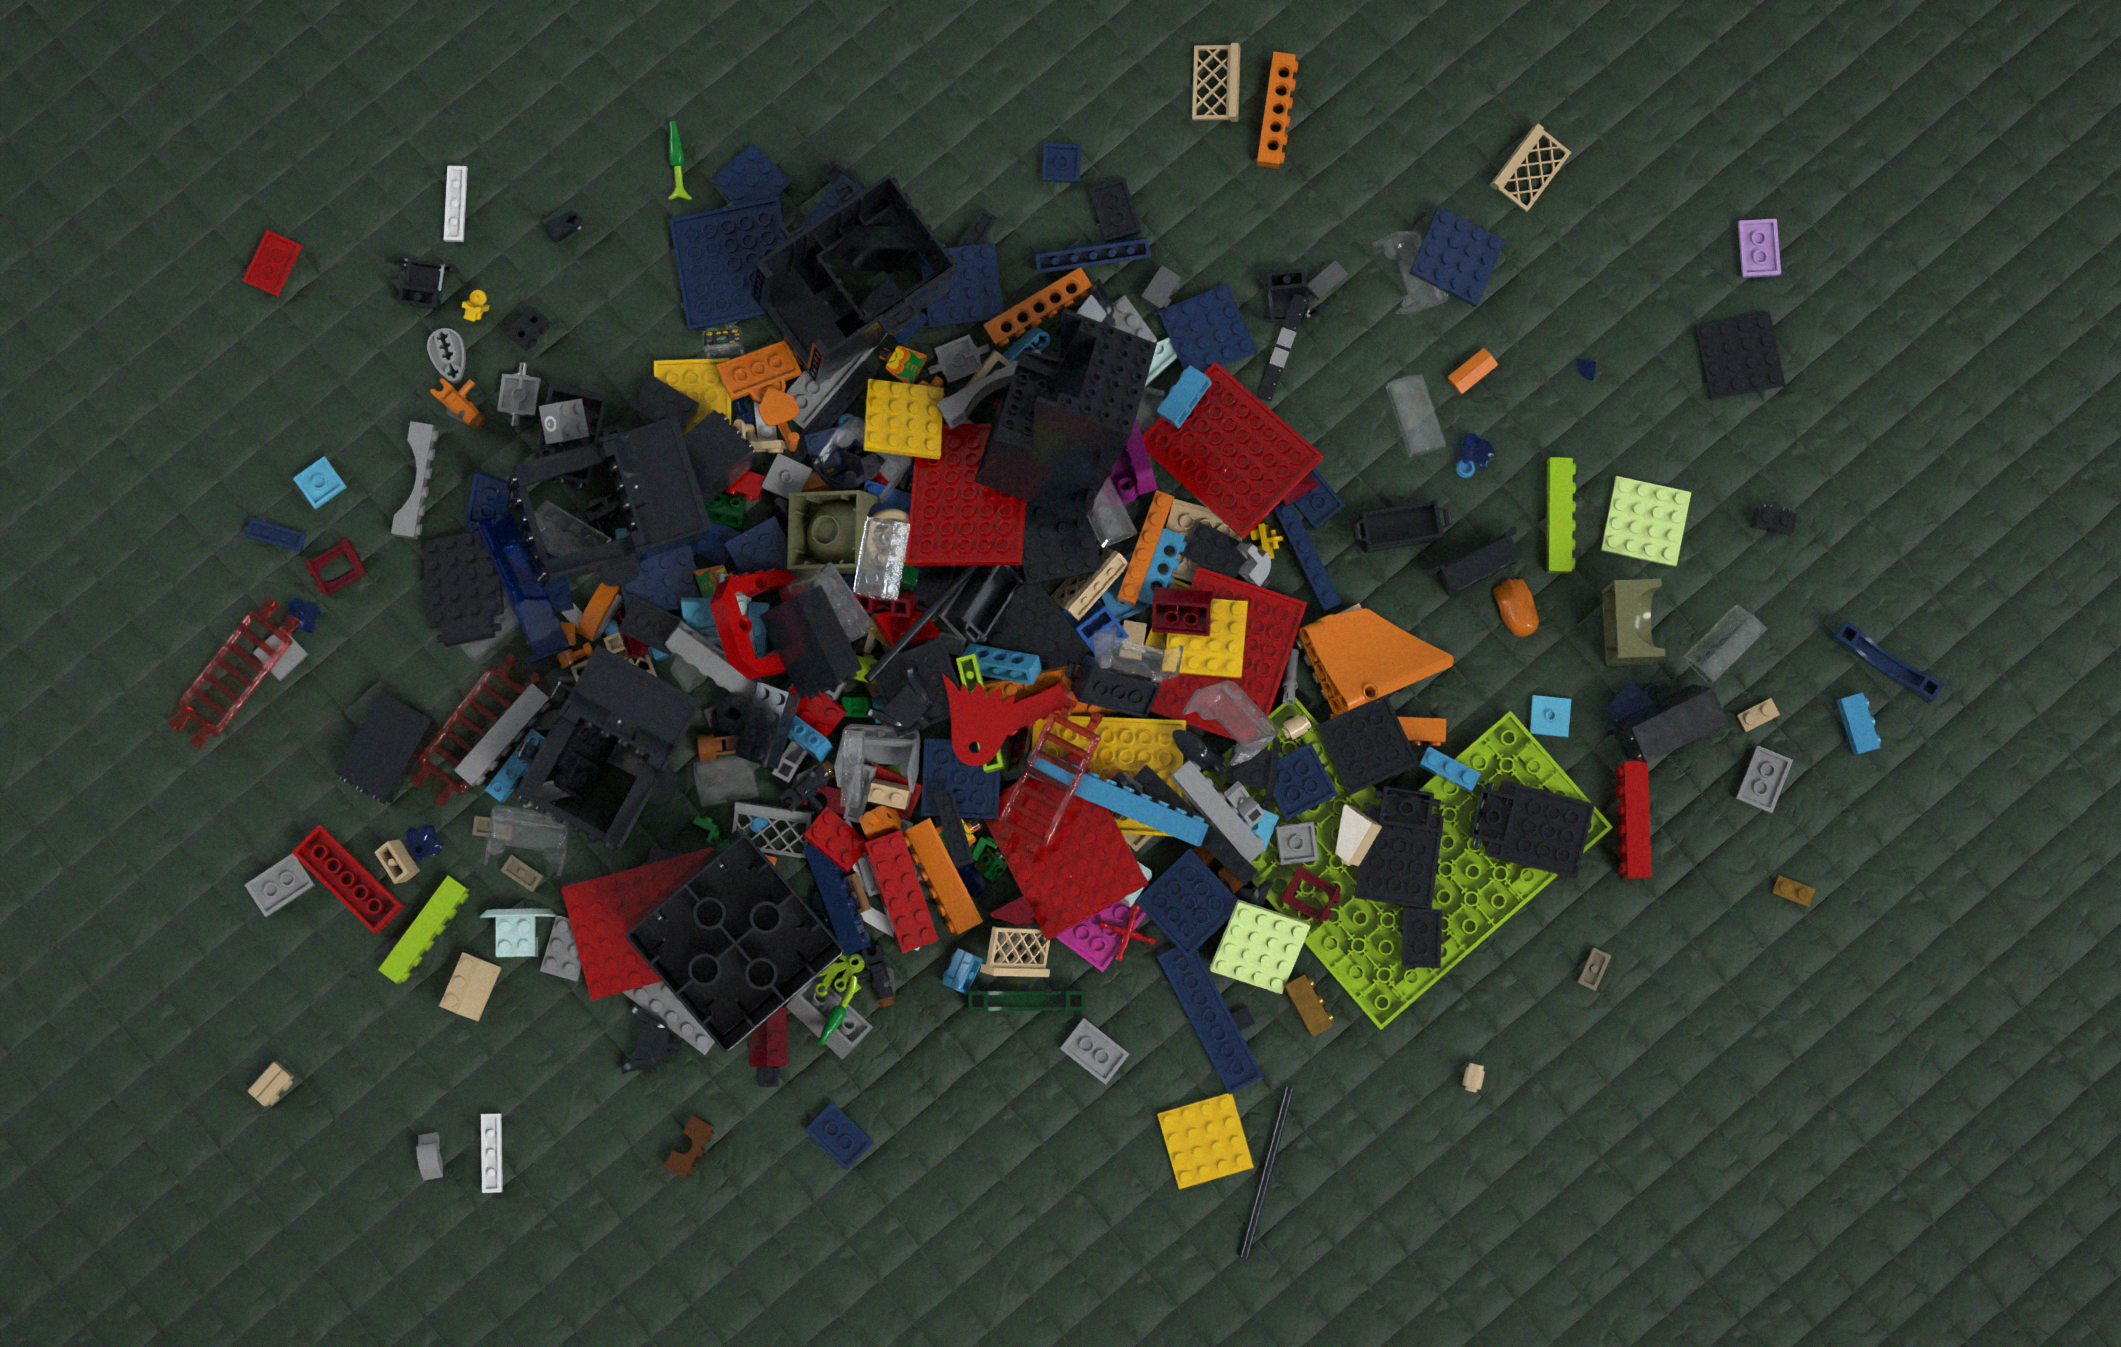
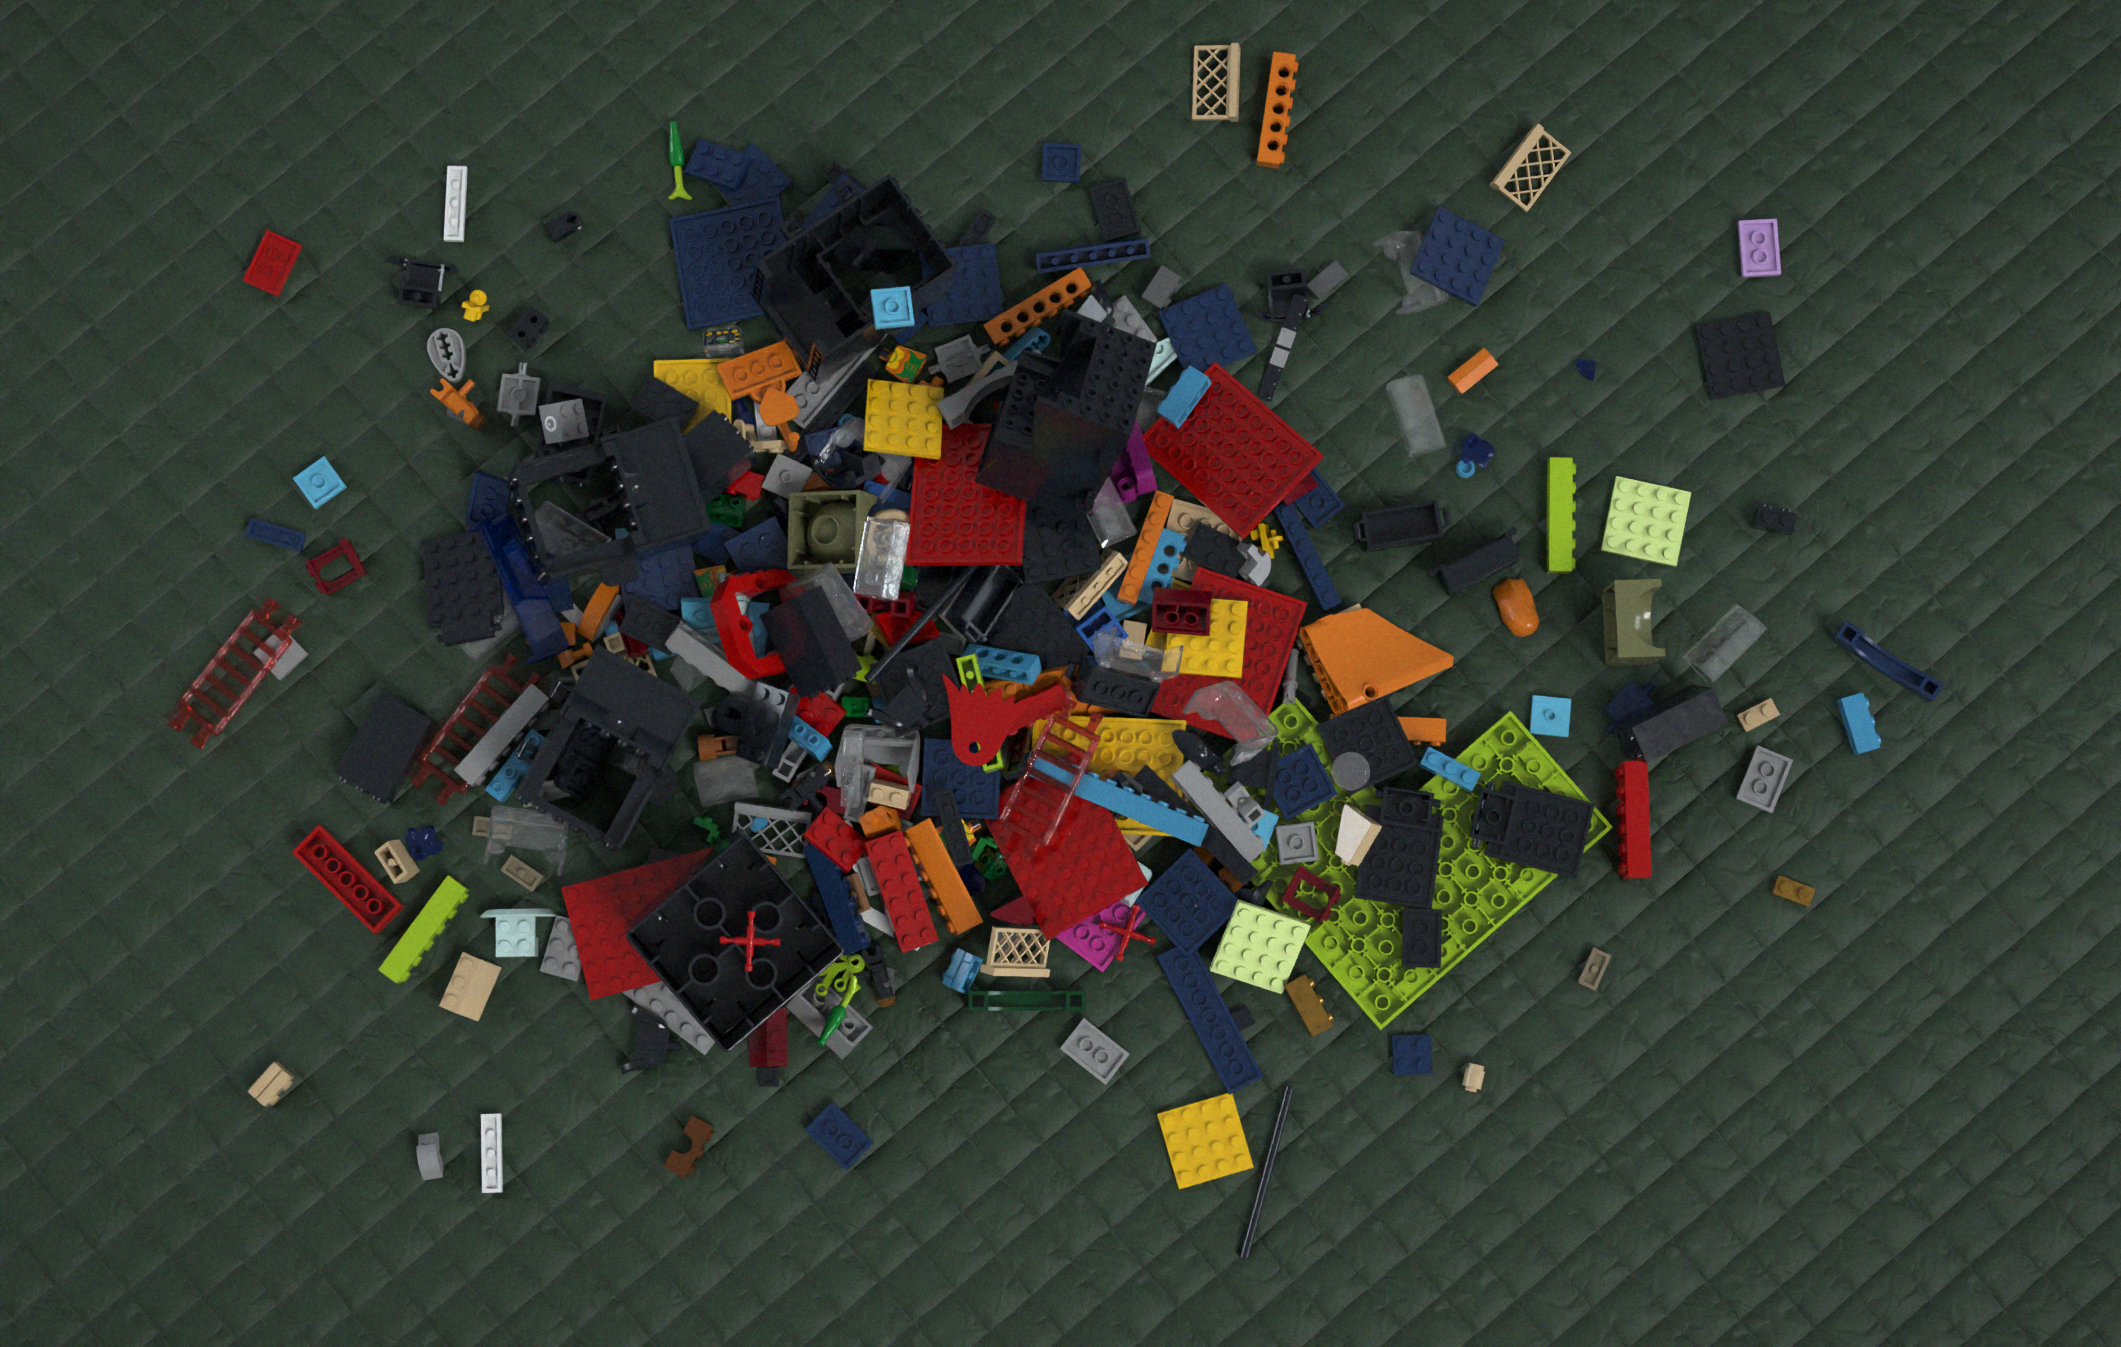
(279, 885): light grey plate -> none
(305, 615): clear blue plate -> none
(408, 518): light grey arch -> none
(717, 164): none -> dark blue plate
(750, 940): none -> red piece
(892, 307): none -> medium azure plate
(1296, 727): tan brick -> none
(1350, 771): none -> clear tile
(1412, 1054): none -> dark blue plate

